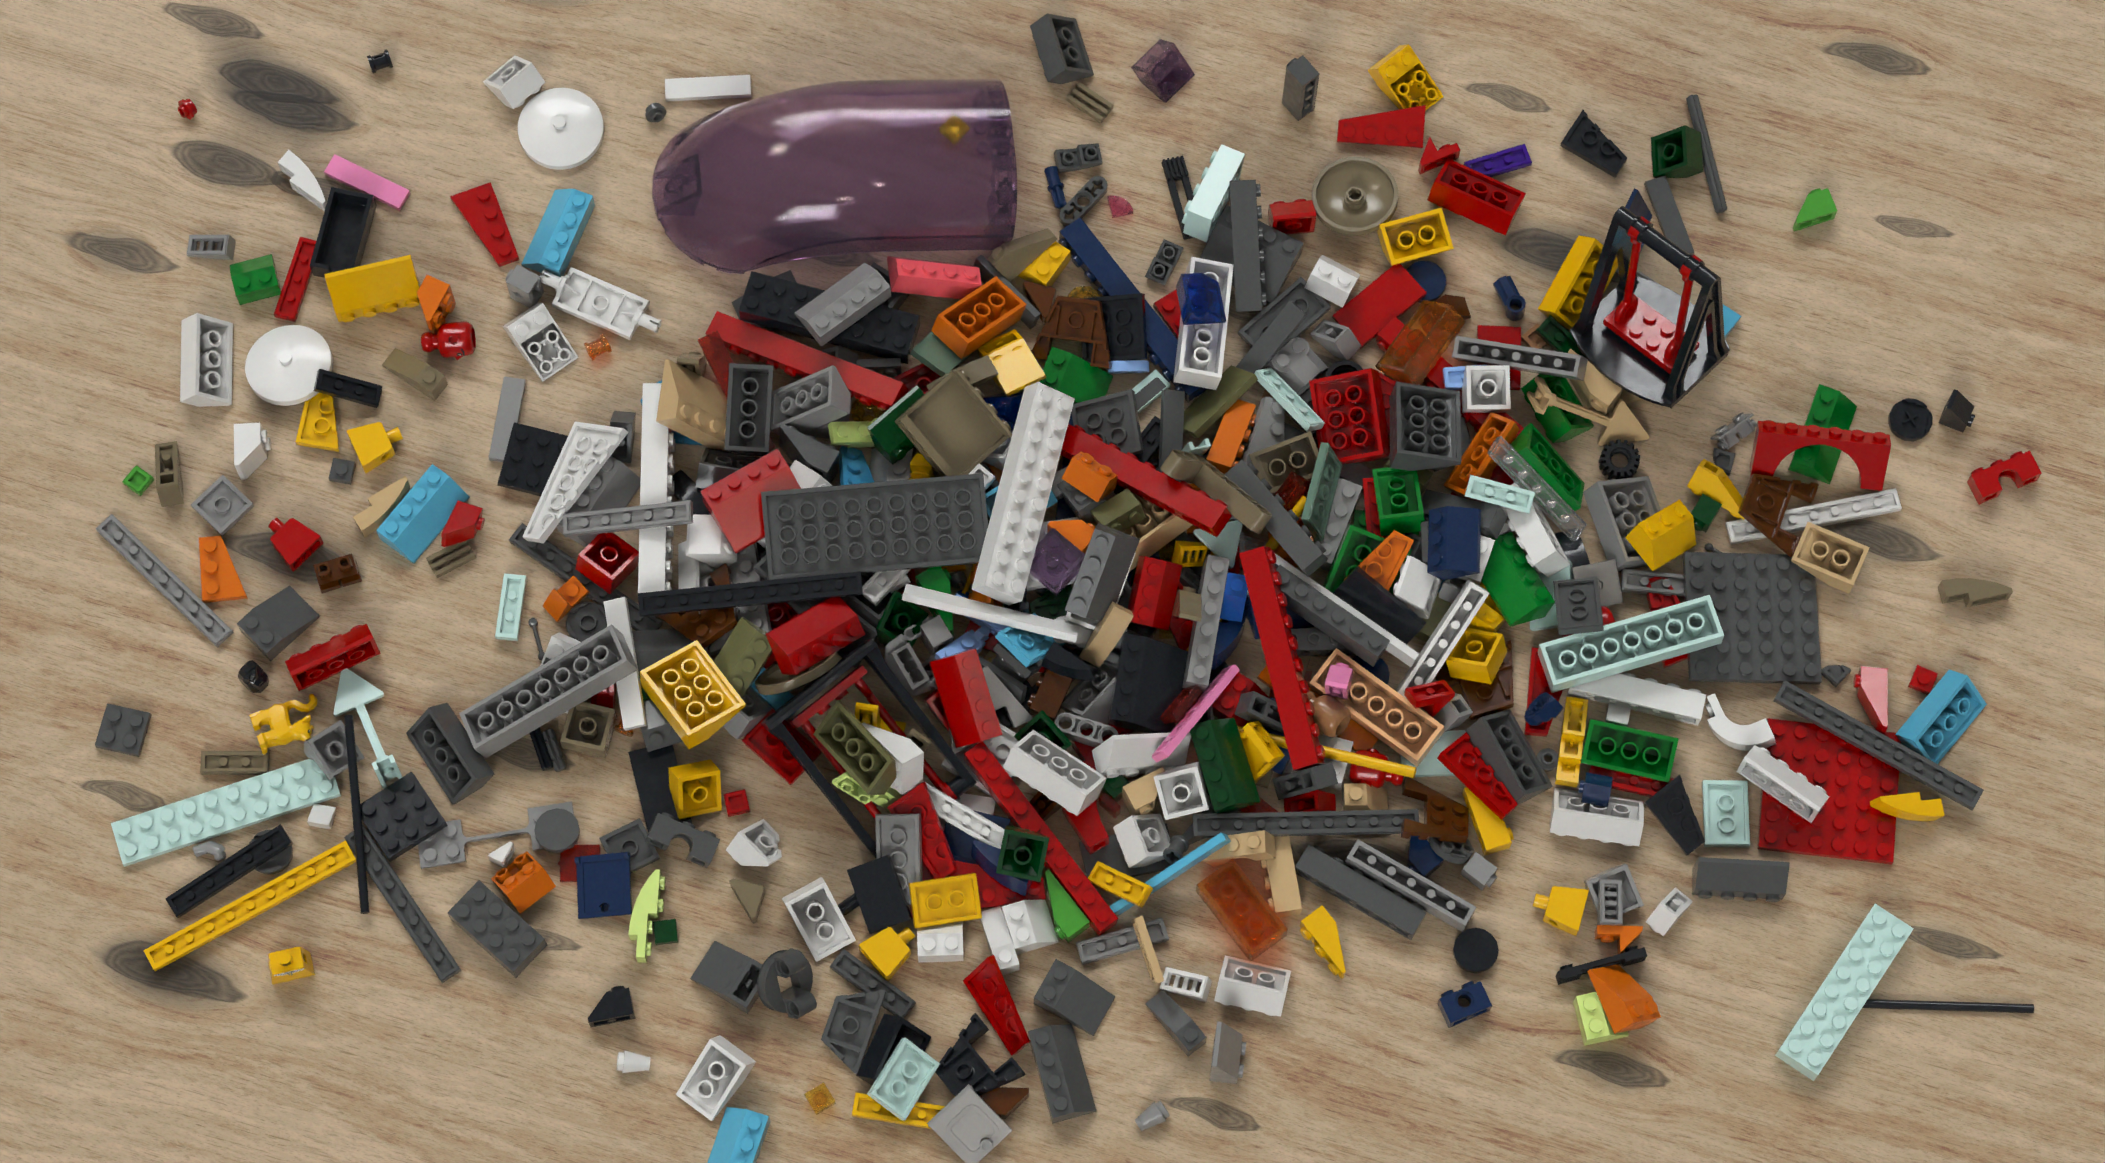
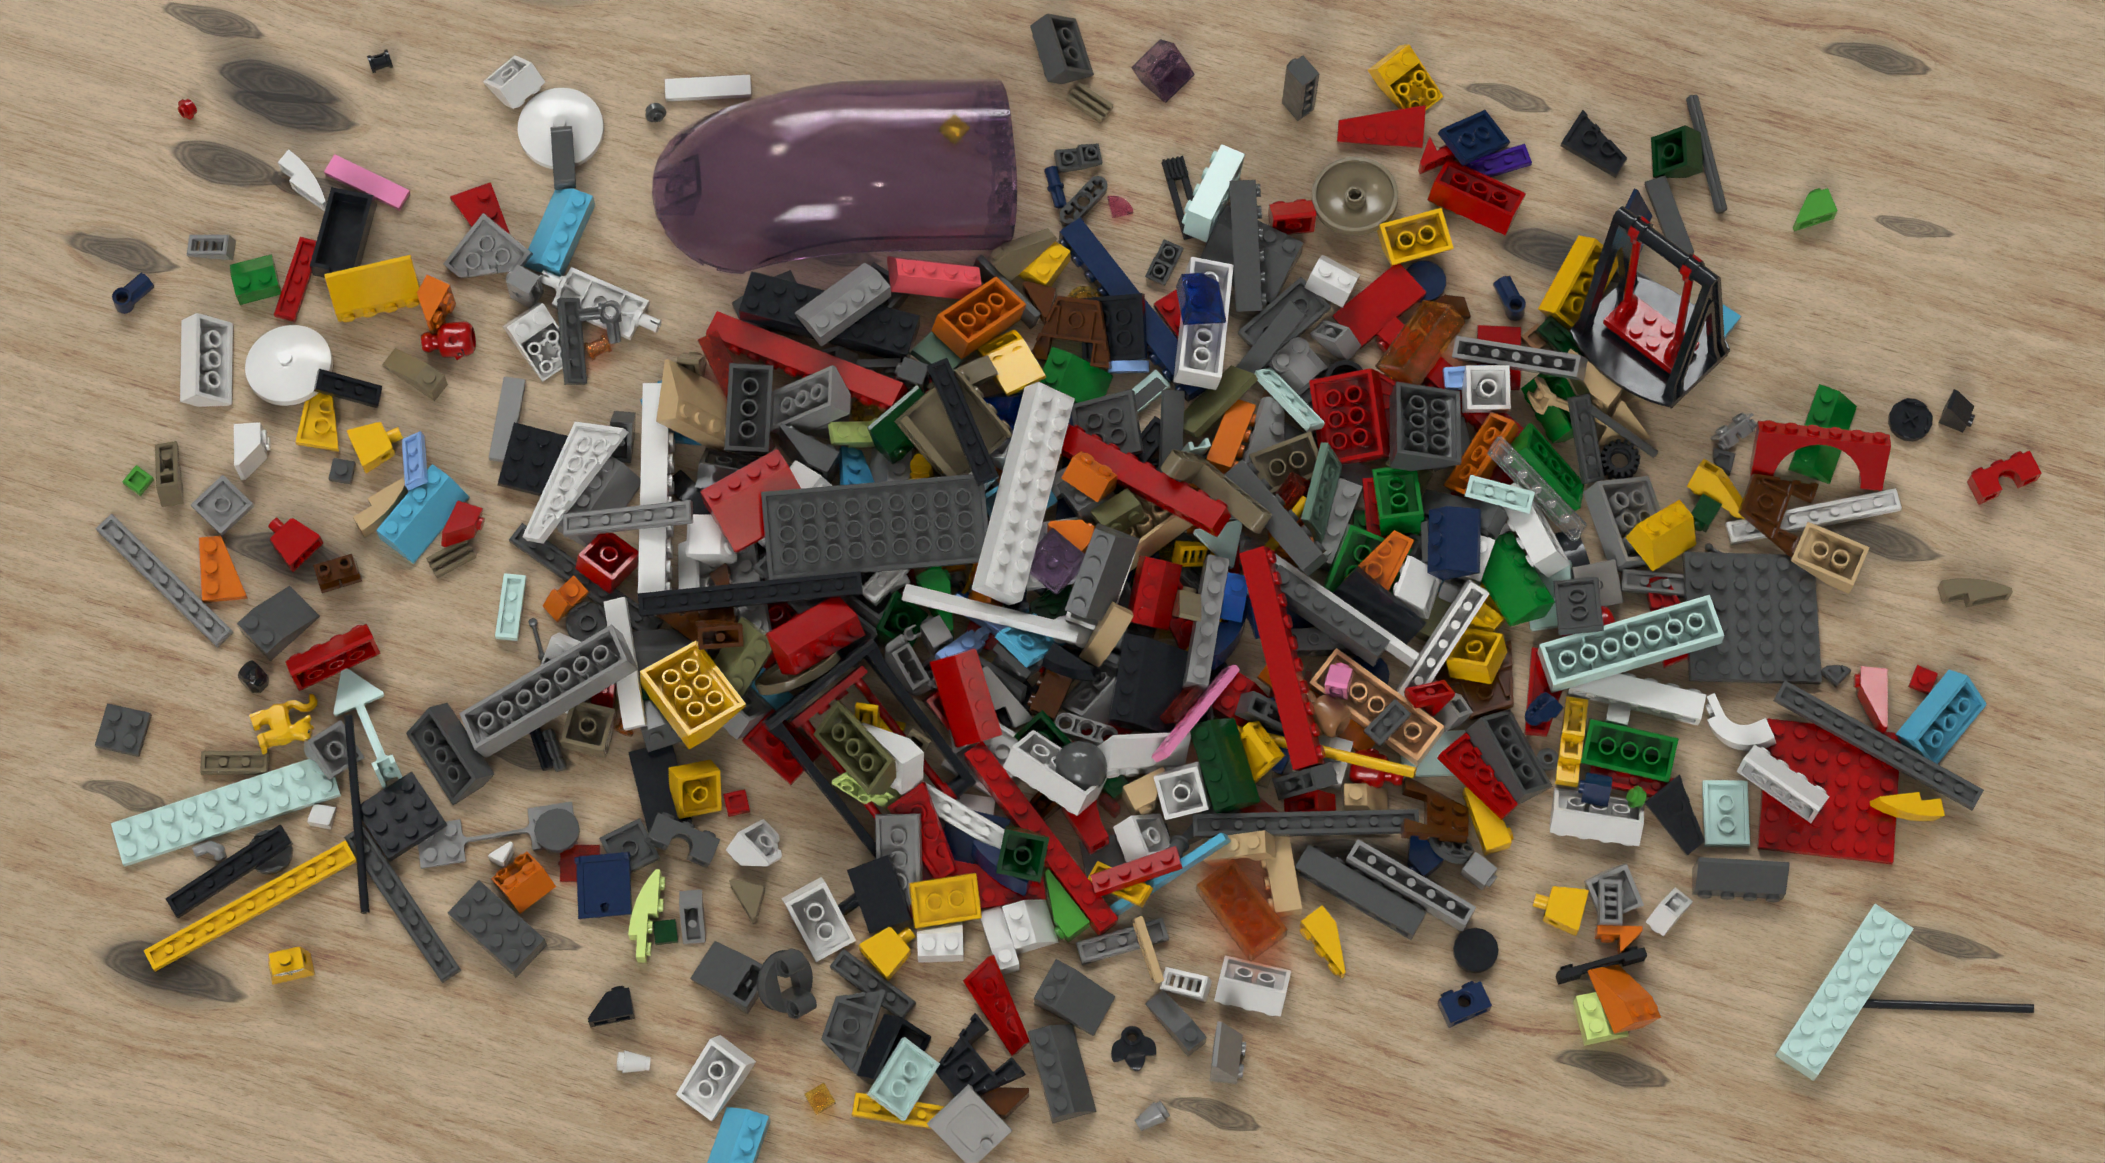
(133, 292): none -> dark blue piece
(414, 460): none -> light blue tile
(486, 251): none -> light grey plate
(563, 157): none -> dark grey beam
(571, 341): none -> dark grey tile
(612, 323): none -> dark grey axle
(692, 916): none -> light grey slope
(718, 634): none -> reddish brown slope
(912, 374): none -> dark grey brick
(962, 421): none -> black tile
(1082, 764): none -> dark grey piece
(1133, 1051): none -> black plate
(1136, 871): none -> red plate
(1387, 722): none -> dark grey plate
(1473, 137): none -> dark blue tile
(1585, 439): none -> dark grey tile
(1622, 431): none -> dark grey bar
(1636, 797): none -> bright green plate

